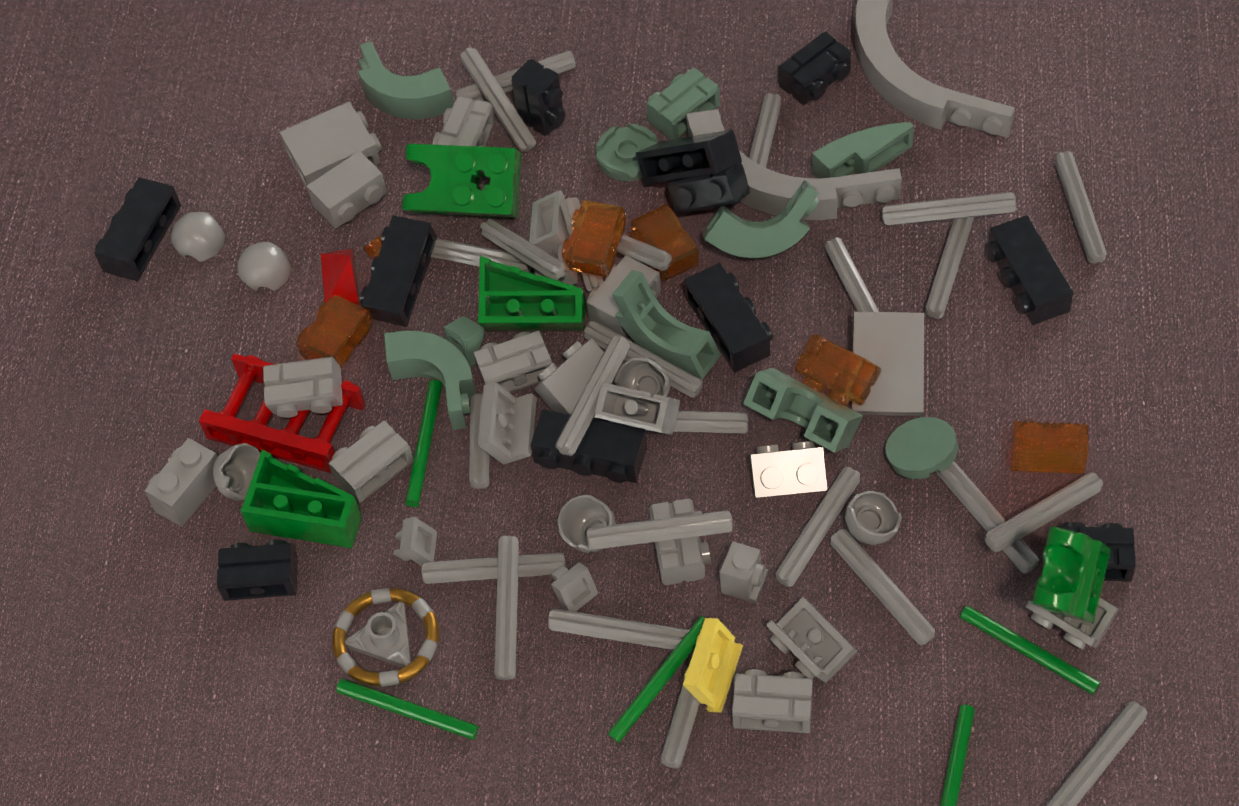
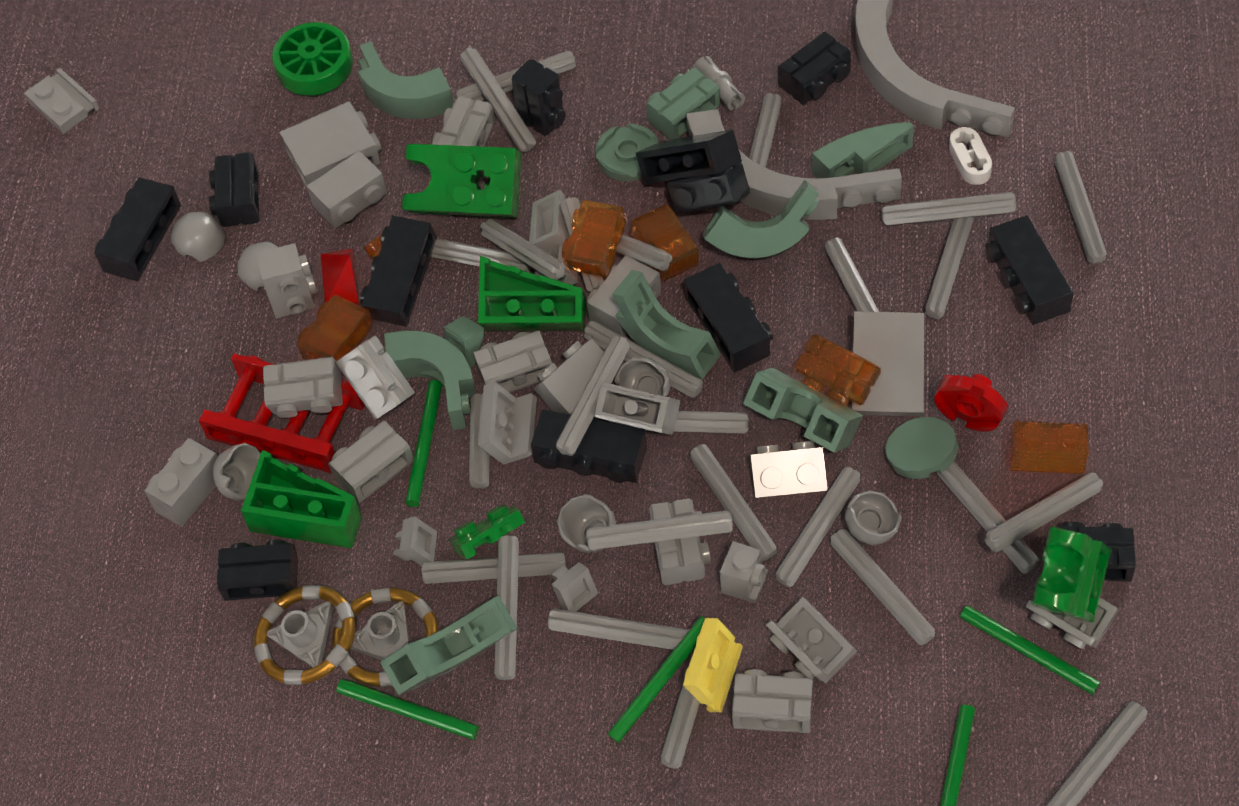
(61, 100): none -> light grey plate
(235, 189): none -> black brick
(287, 280): none -> light grey brick
(304, 634): none -> light grey piece
(312, 58): none -> green wheel
(375, 377): none -> light grey brick
(448, 648): none -> sand green arch
(499, 522): none -> green wing
(728, 92): none -> light grey pin
(733, 501): none -> light grey axle
(964, 157): none -> white beam
(971, 401): none -> red plate

